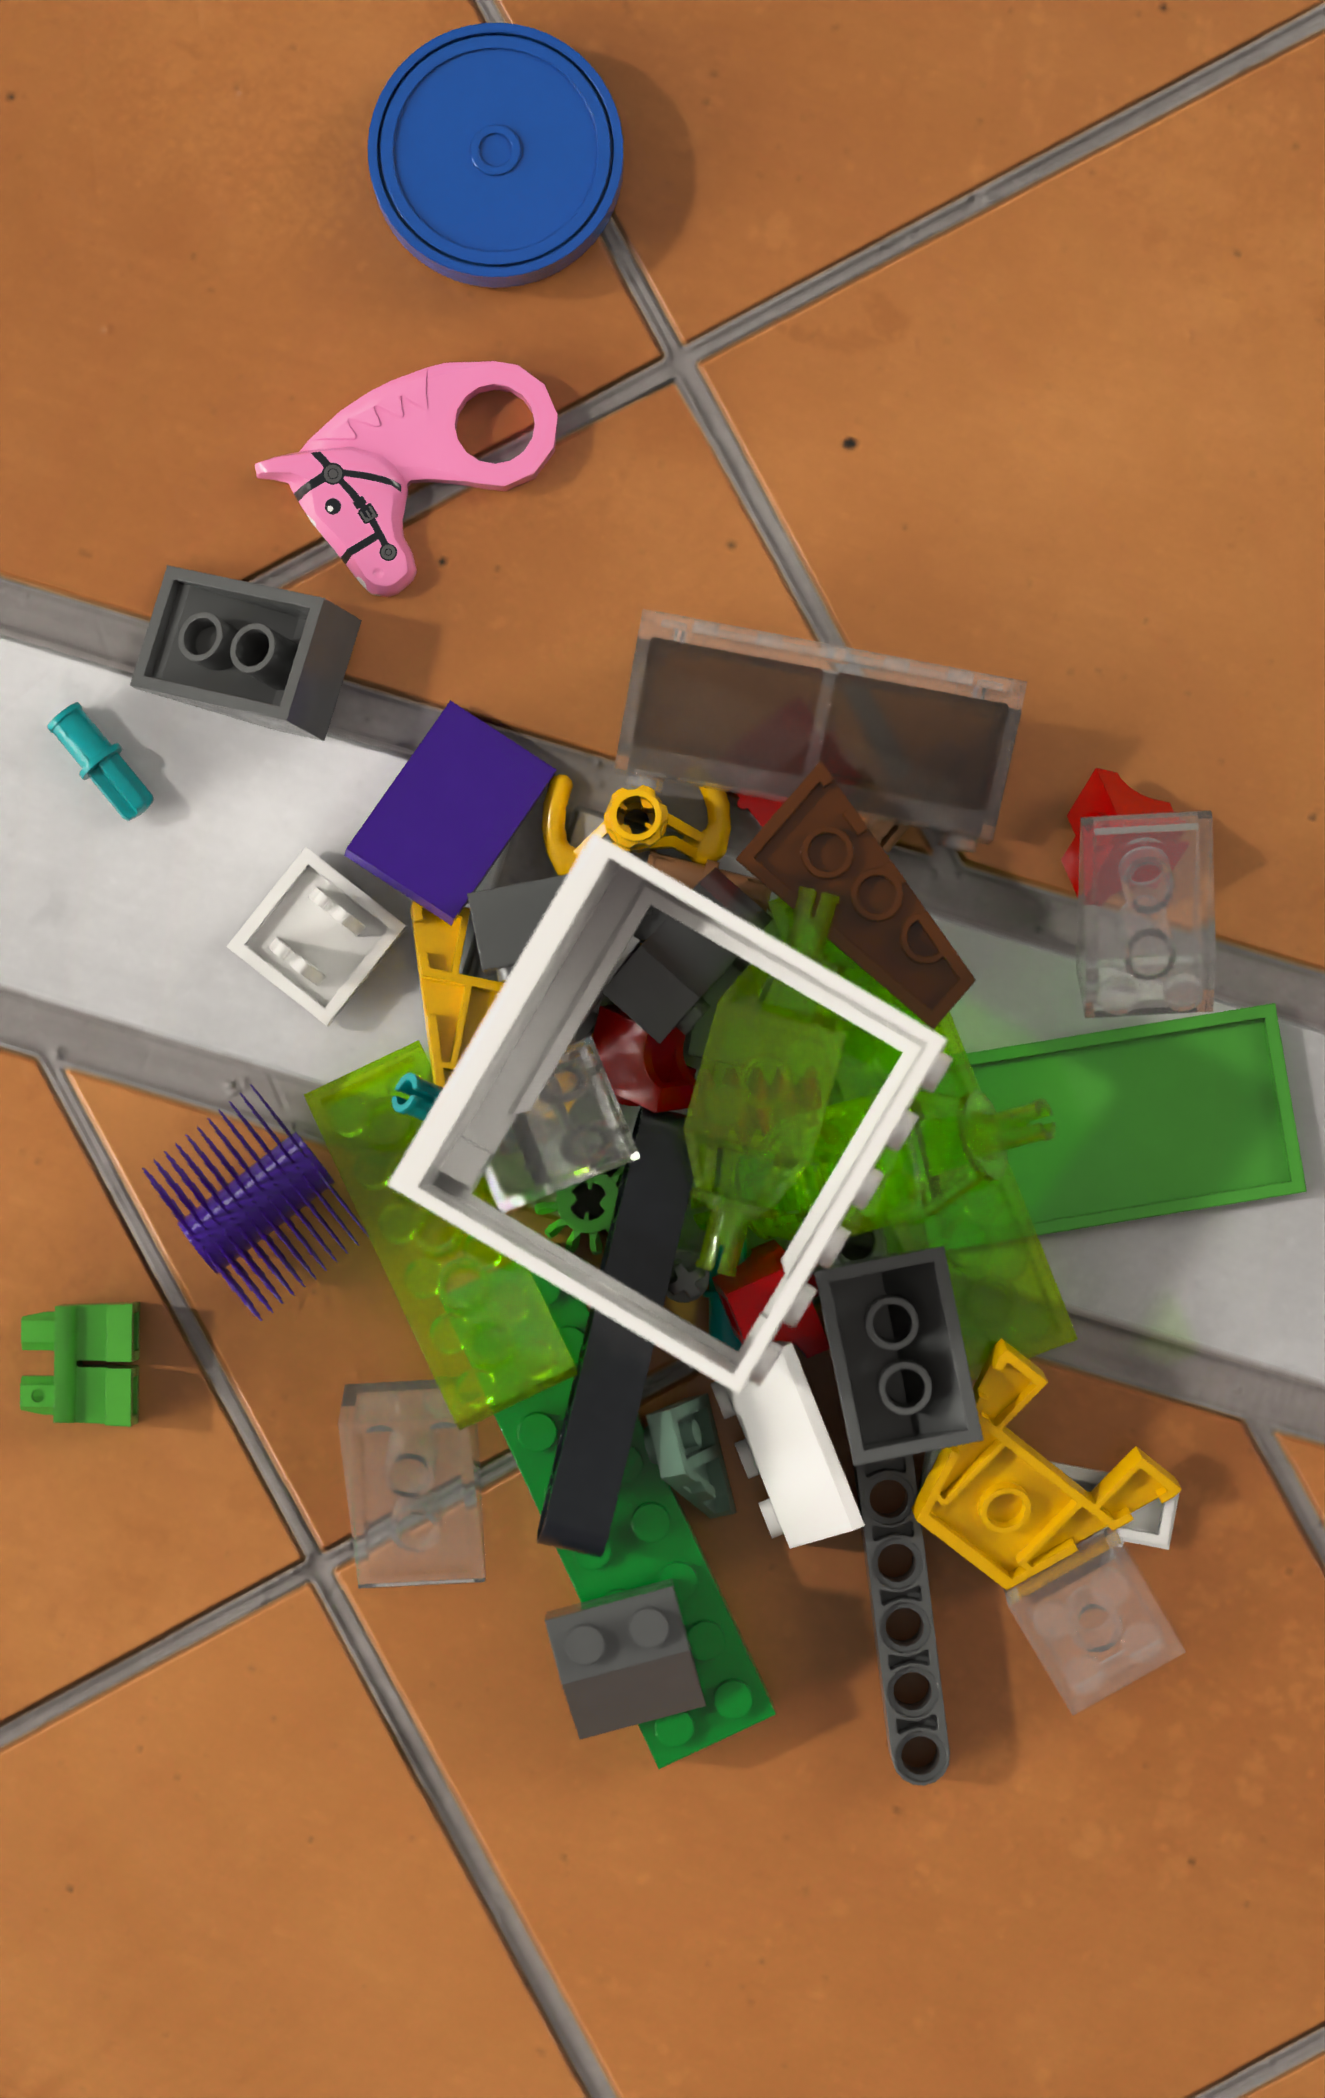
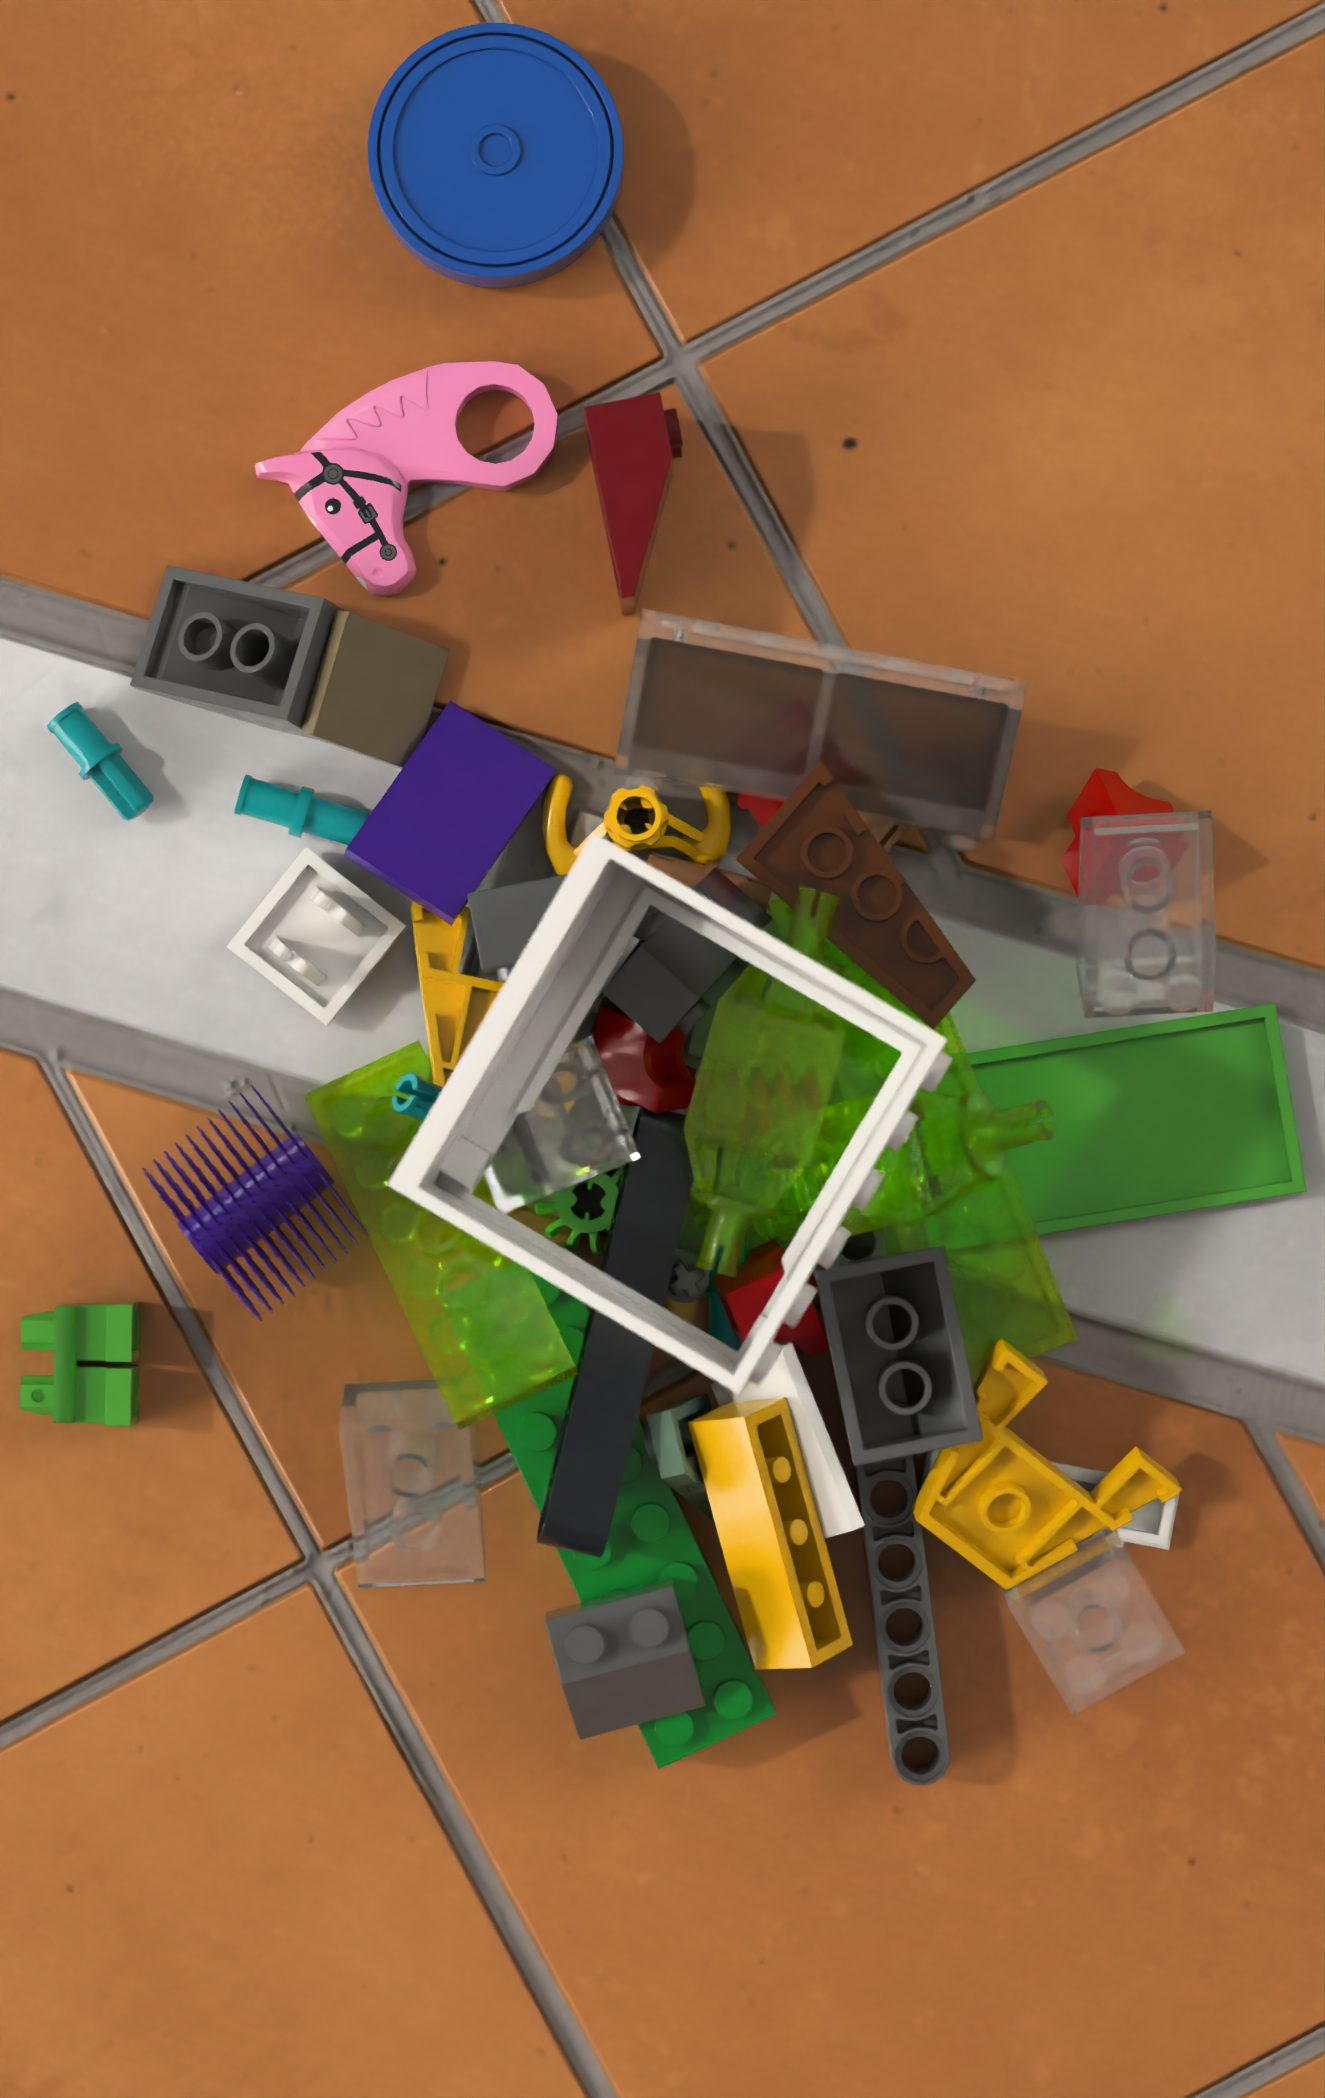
(299, 811): none -> teal pin
(374, 689): none -> dark tan tile
(632, 465): none -> dark red slope
(770, 1534): none -> yellow brick

